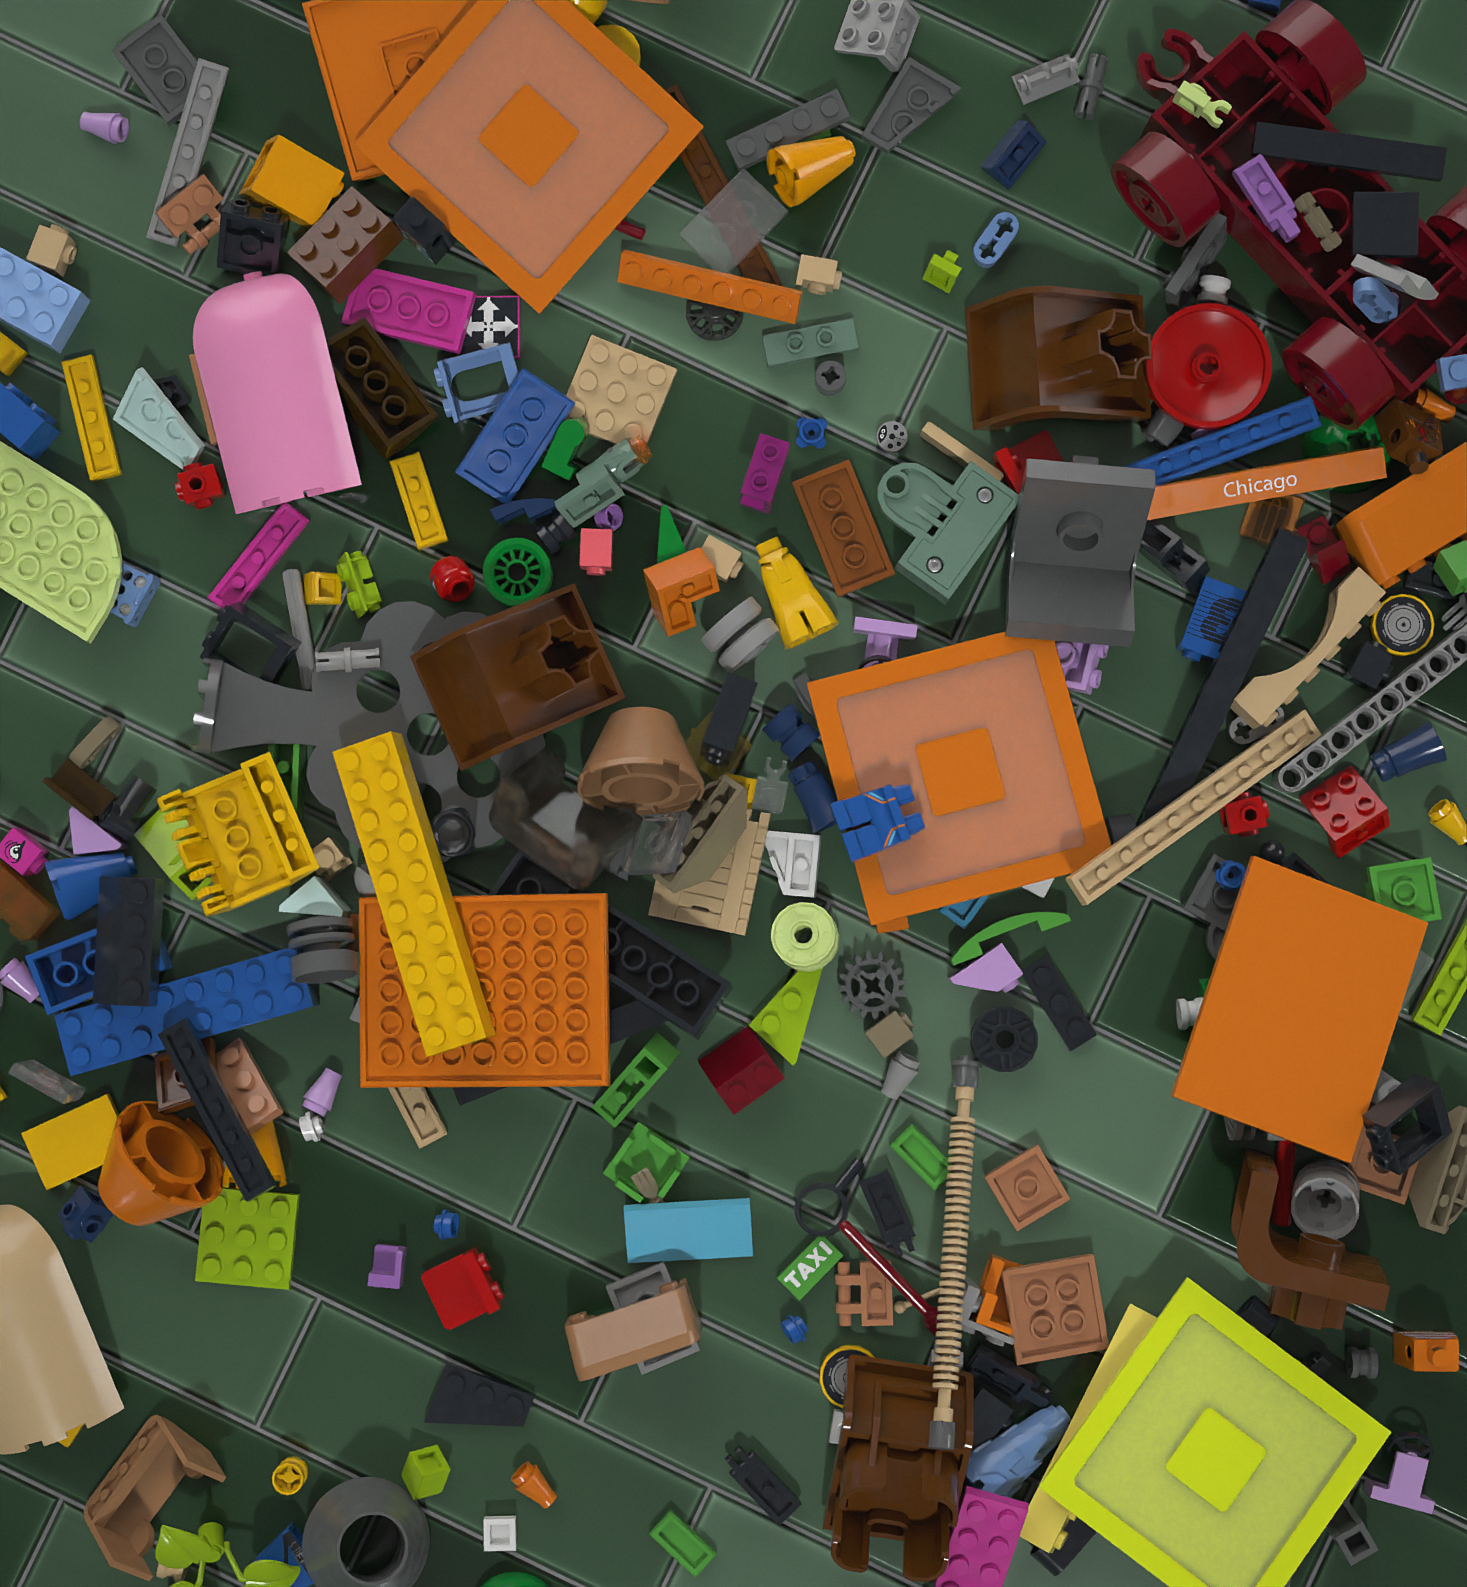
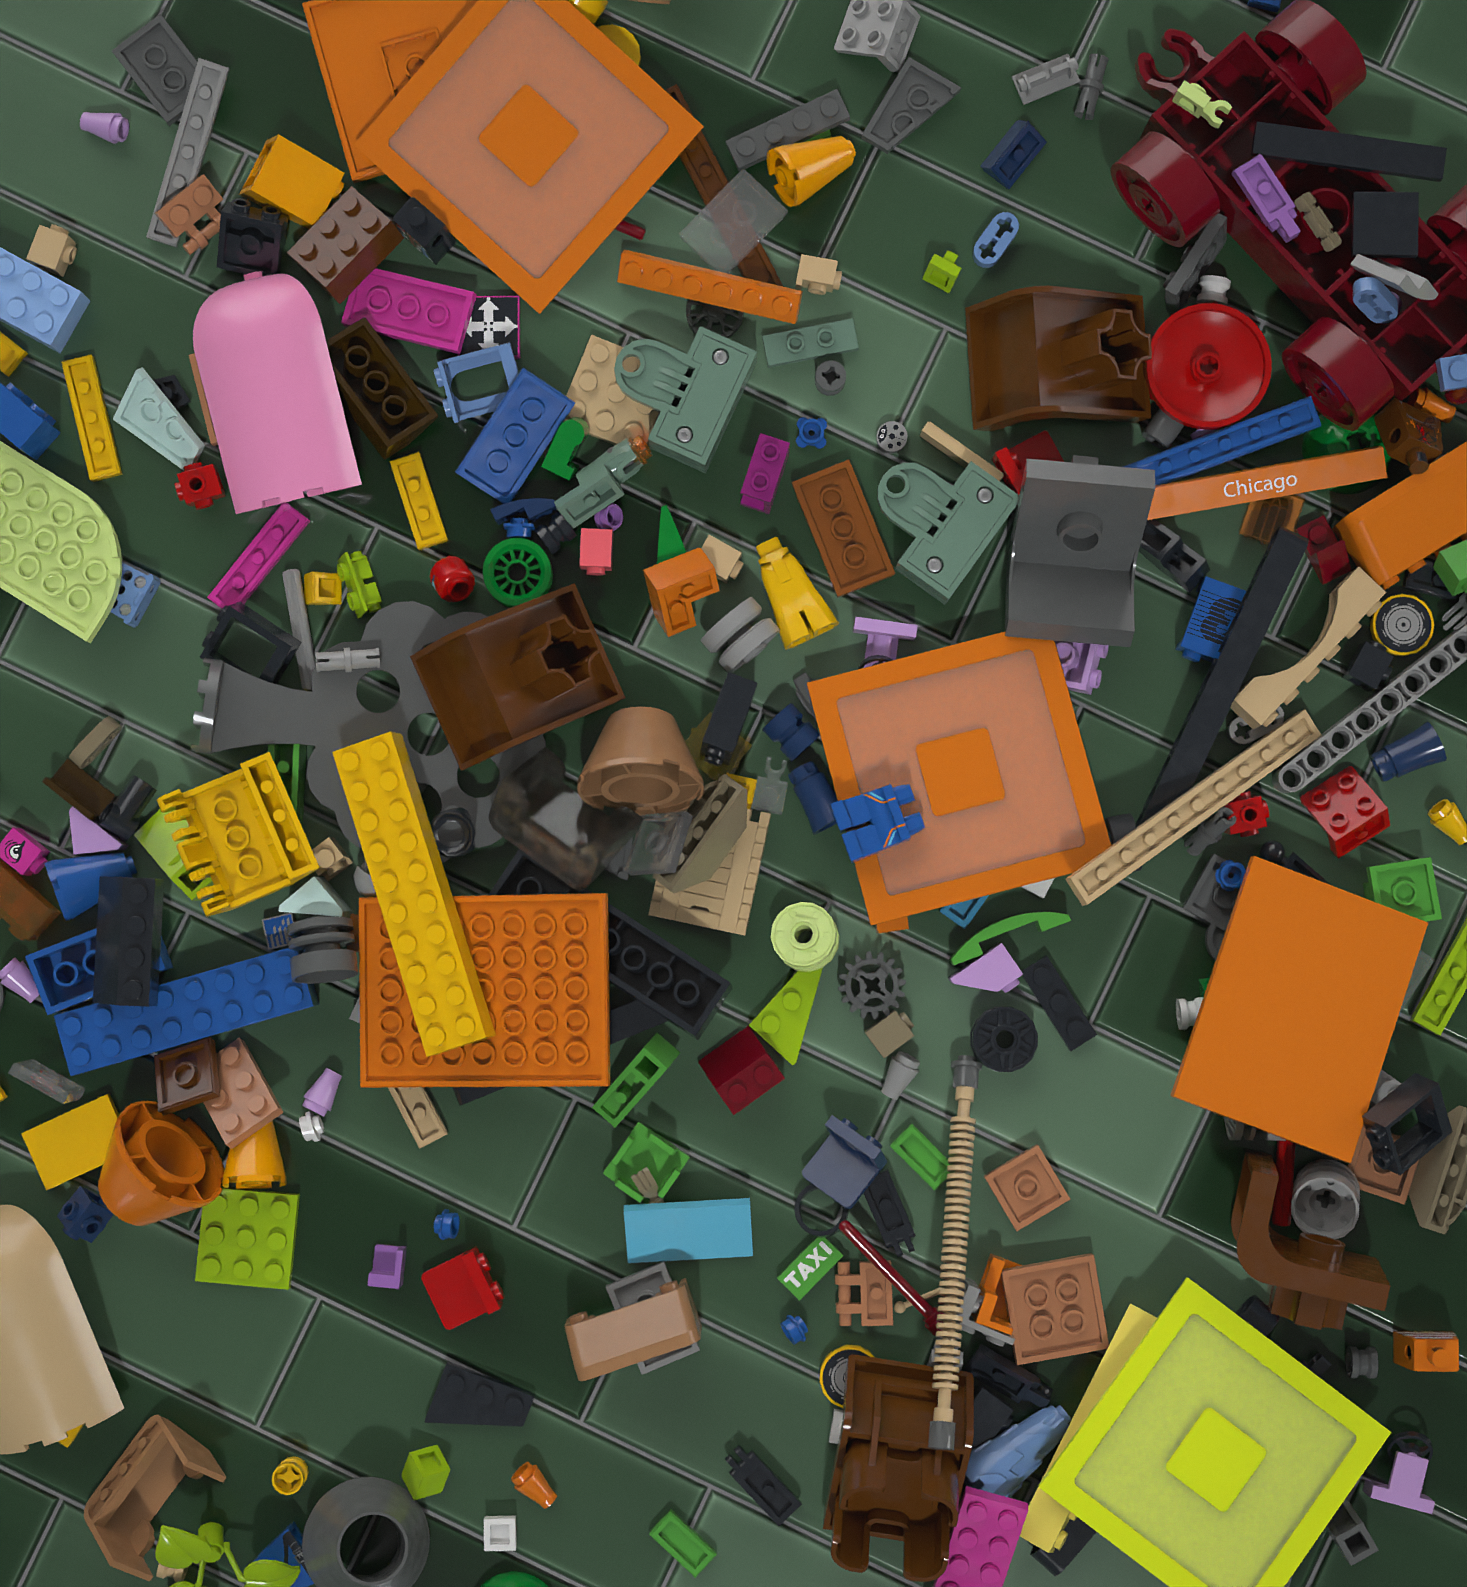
(217, 1110): black plate -> none
(276, 930): none -> tile
(519, 528): none -> blue plate
(689, 390): none -> sand green brick
(795, 861): white wing -> none
(845, 1163): none -> dark blue bracket
(1210, 831): none -> dark grey pin

